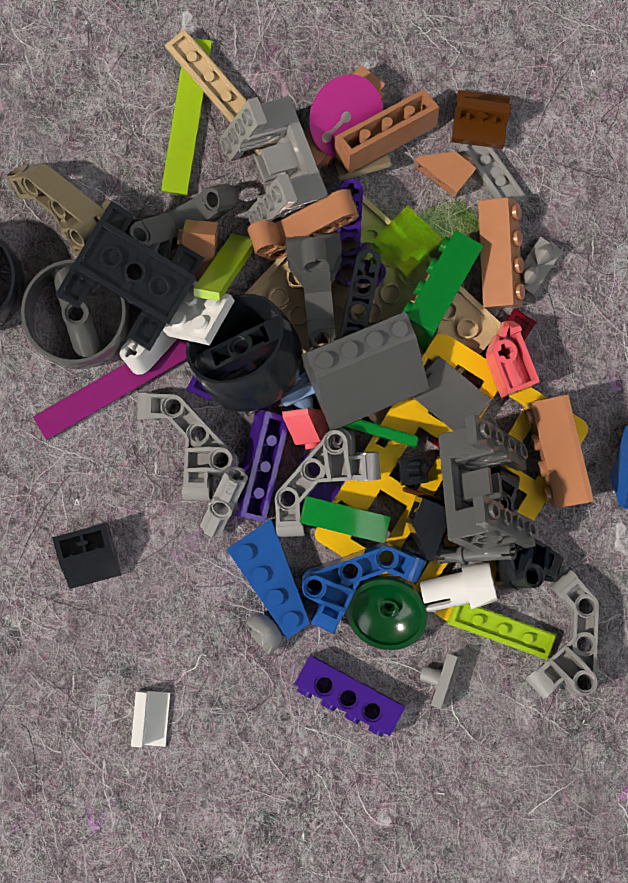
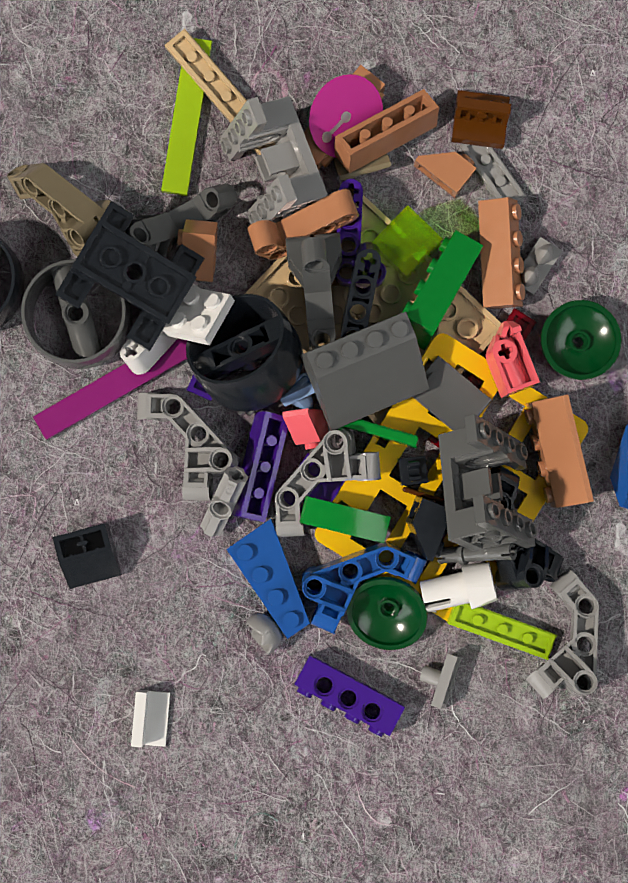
(224, 268): lime tile -> none
(594, 327): none -> dark green dish

